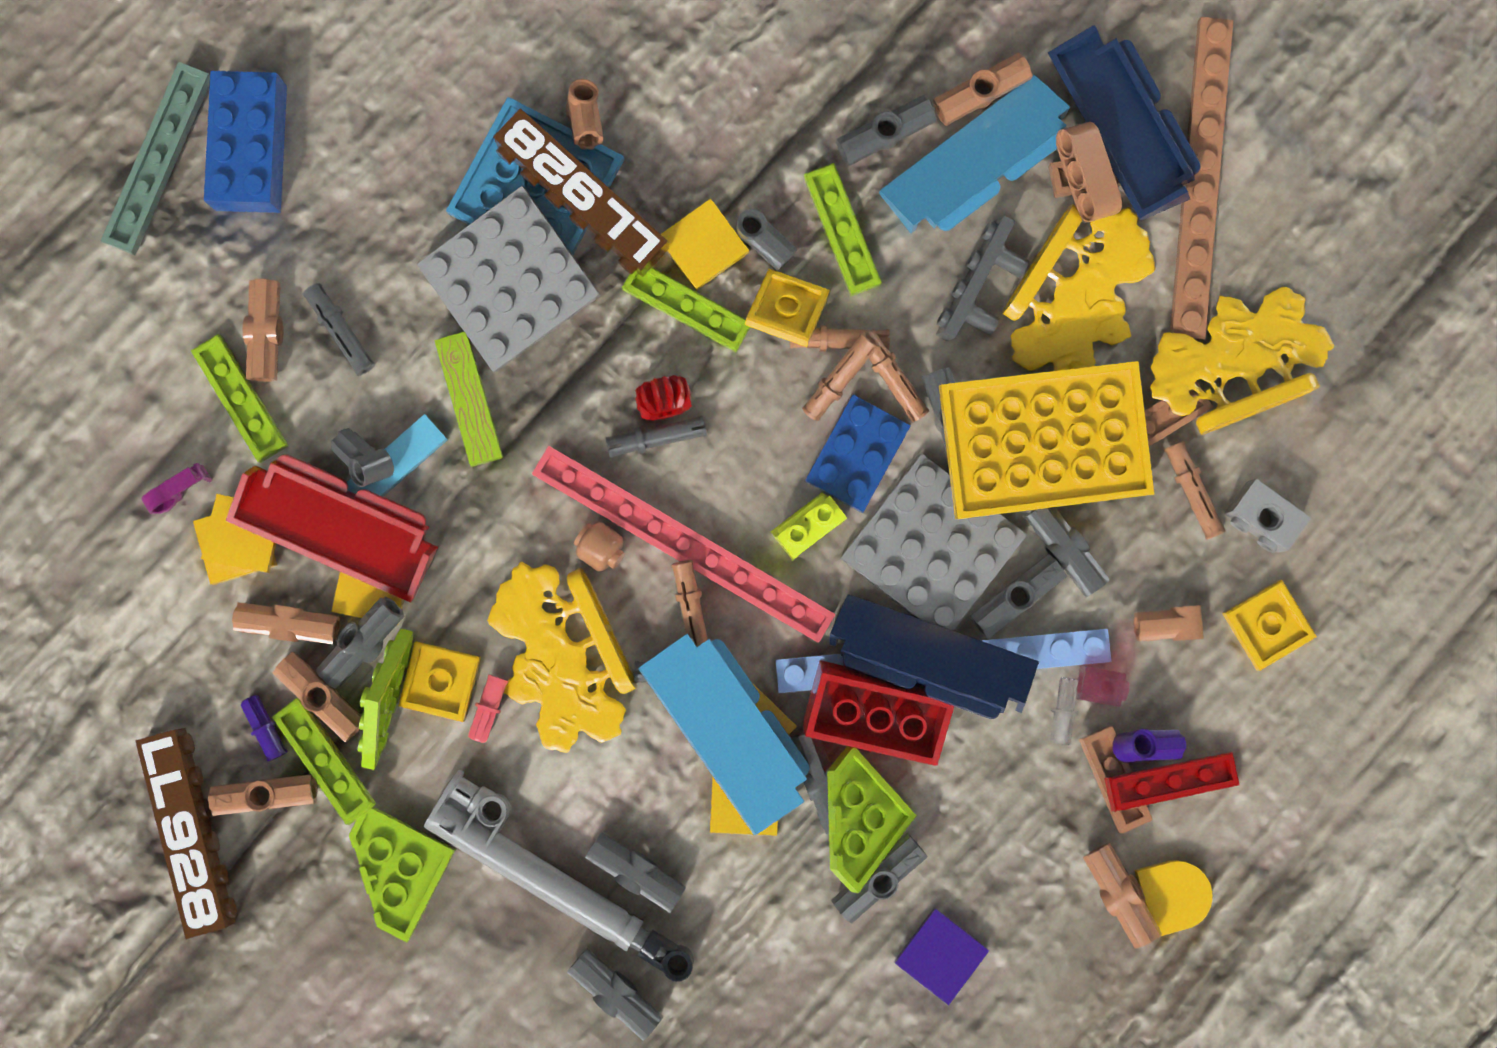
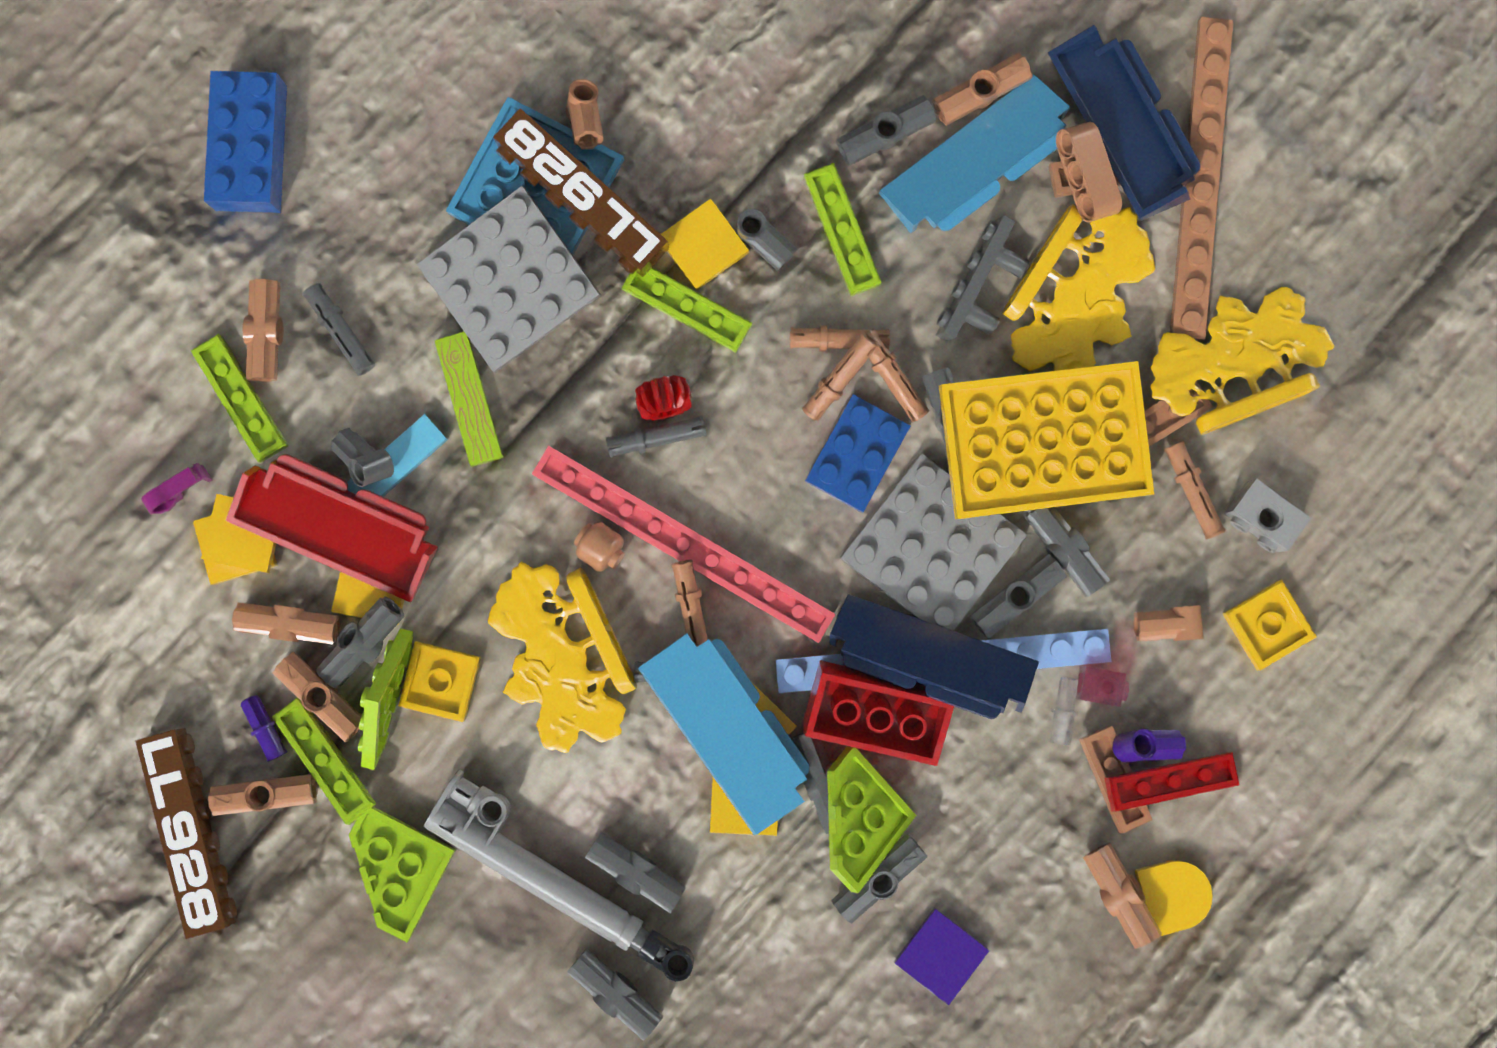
(156, 158): sand green plate -> none
(487, 709): coral axle -> none
(787, 307): yellow tile -> none
(808, 525): neon yellow window -> none

